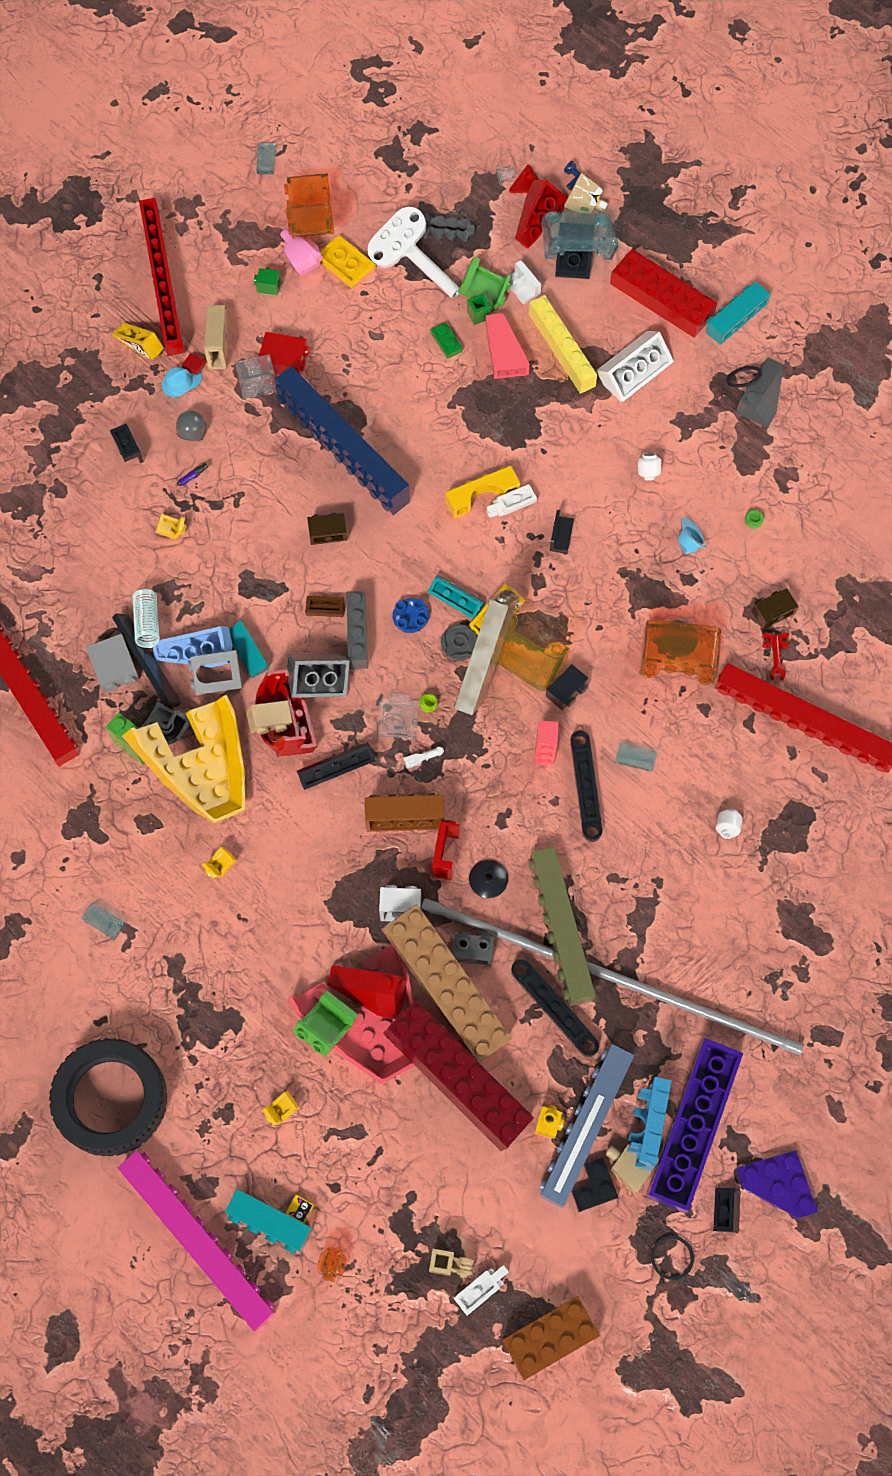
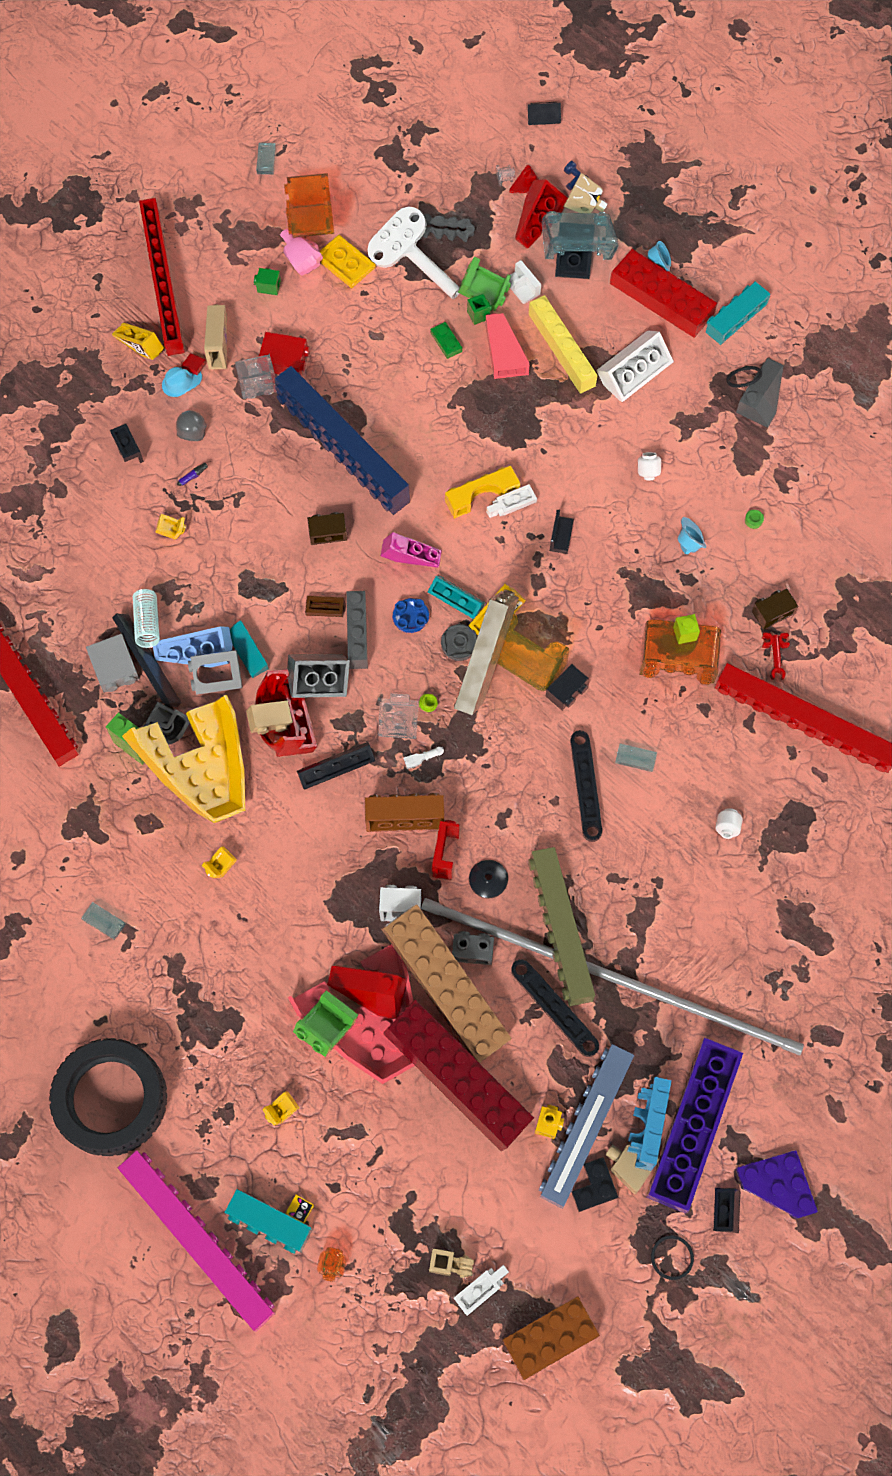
(405, 550): none -> dark pink slope
(544, 113): none -> black panel
(546, 742): coral brick -> none
(660, 255): none -> medium azure piece
(686, 629): none -> lime brick

